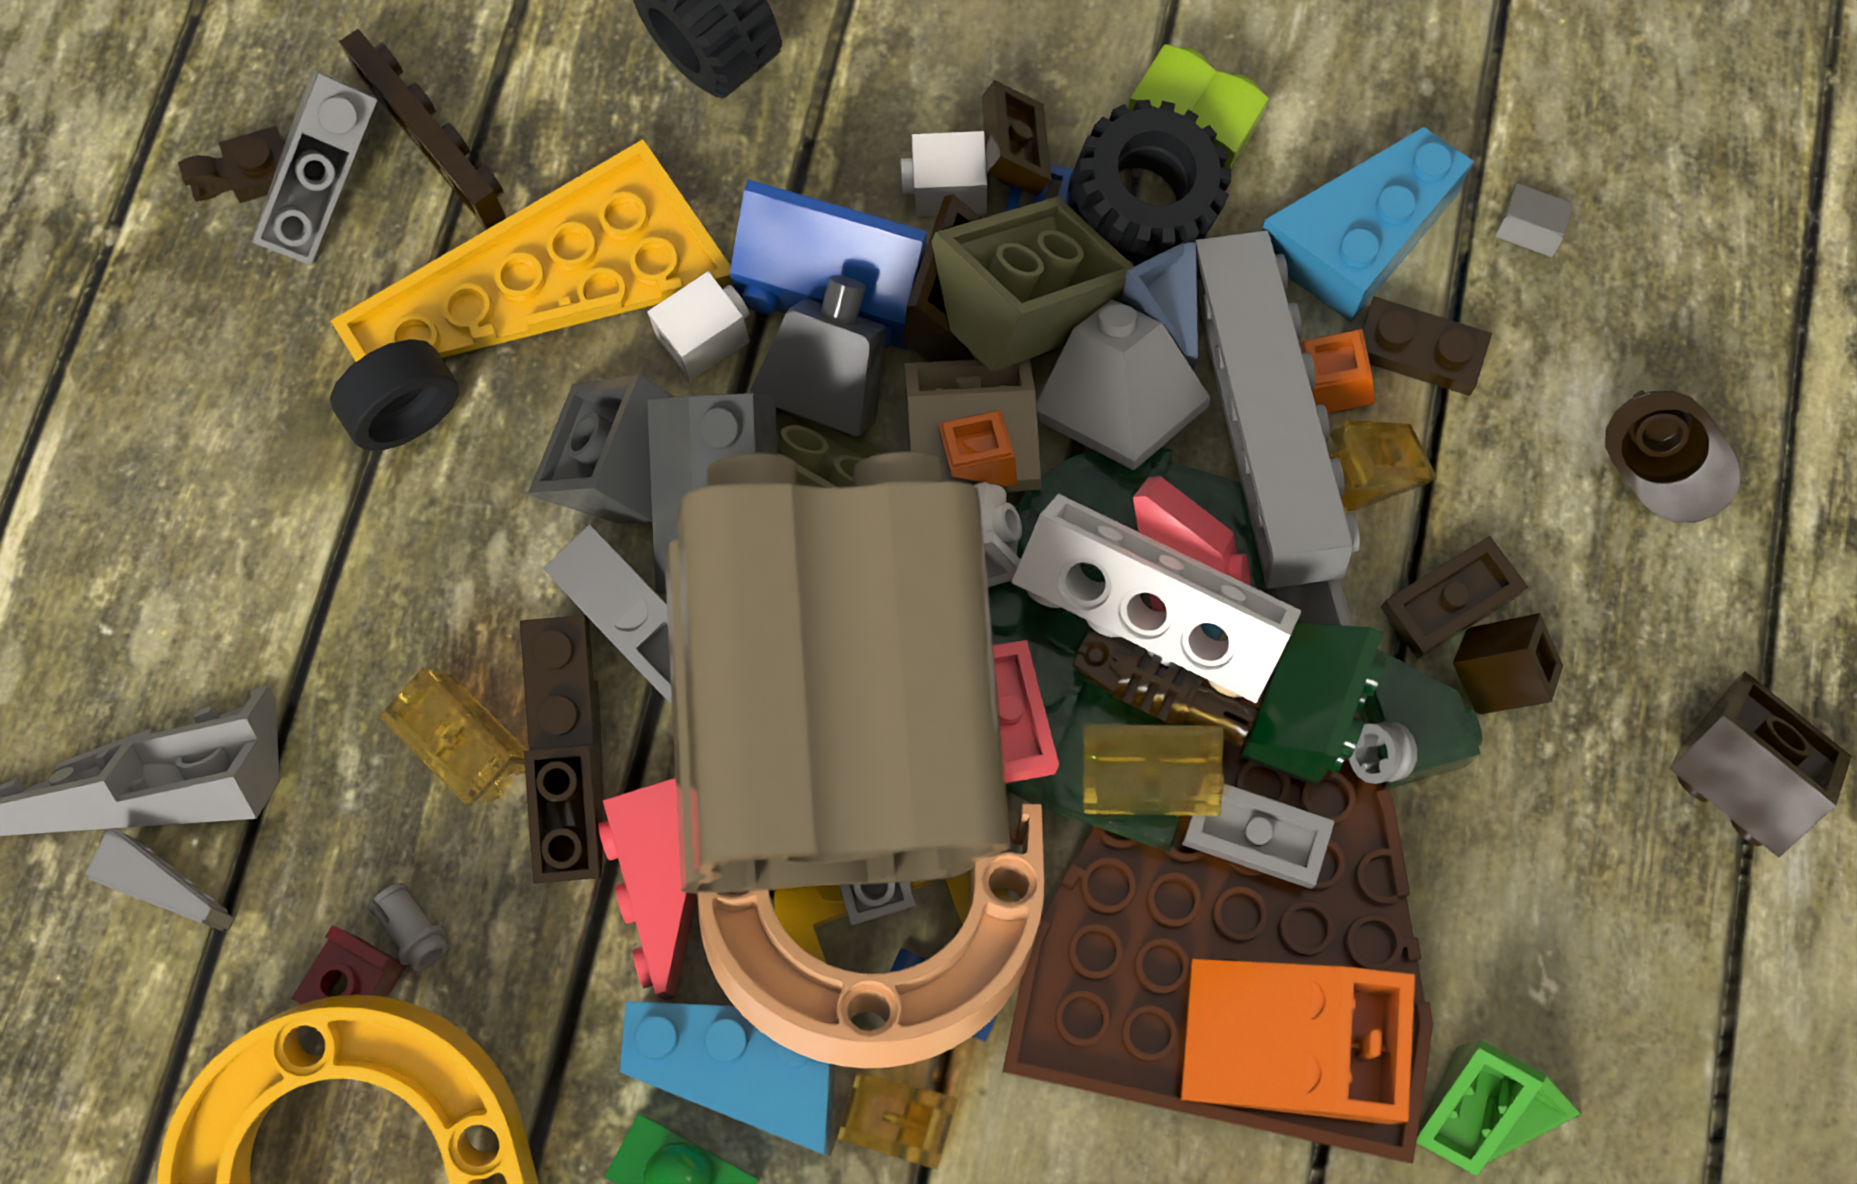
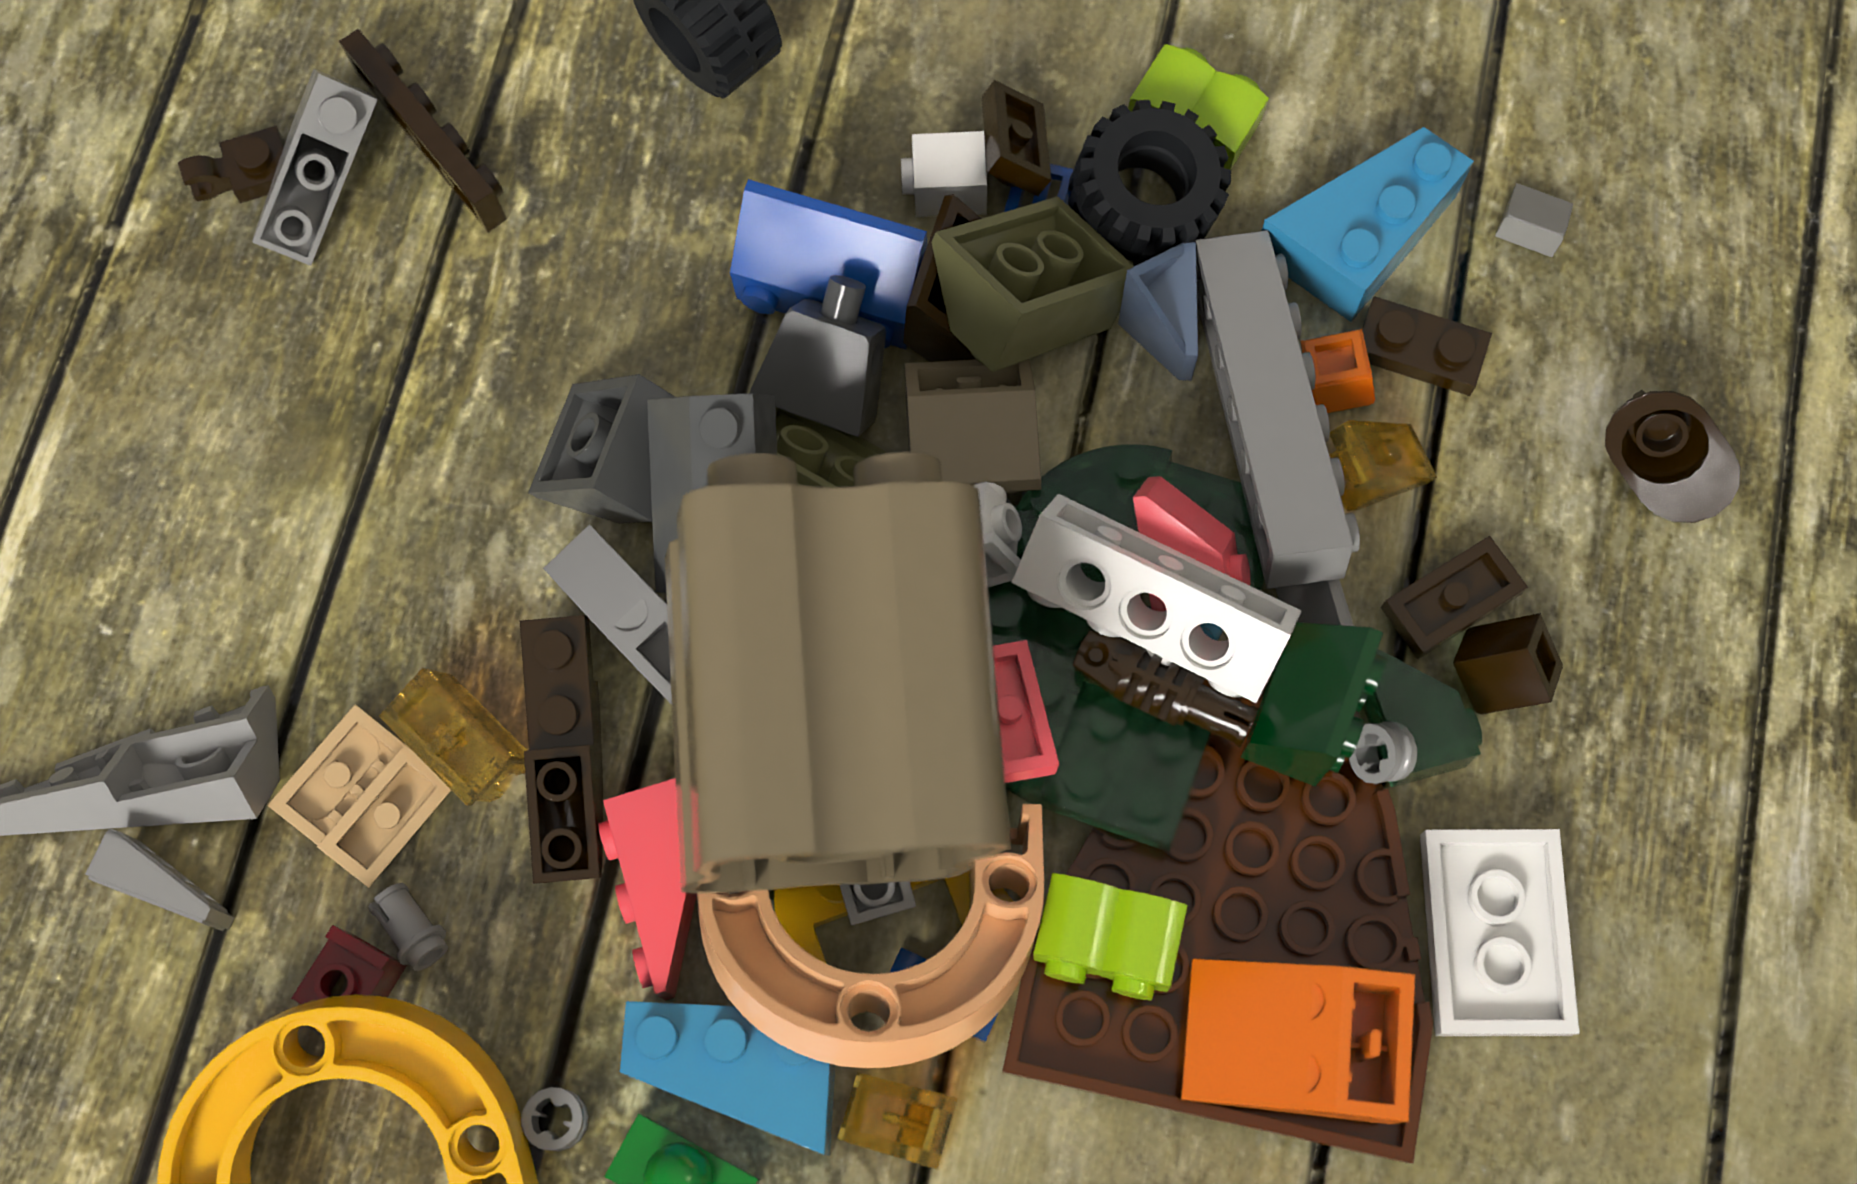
(360, 796): none -> tan slope
(394, 395): black tyre -> none
(550, 1140): none -> light grey bush
(572, 257): yellow wing -> none
(701, 324): white brick -> none
(979, 449): orange slope -> none
(1109, 935): none -> lime brick
(1121, 386): light grey slope -> none
(1153, 769): clear yellow hinge -> none
(1263, 836): light grey plate -> none
(1489, 1107): bright green slope -> none
(1498, 933): none -> white plate
(1762, 766): dark brown slope -> none

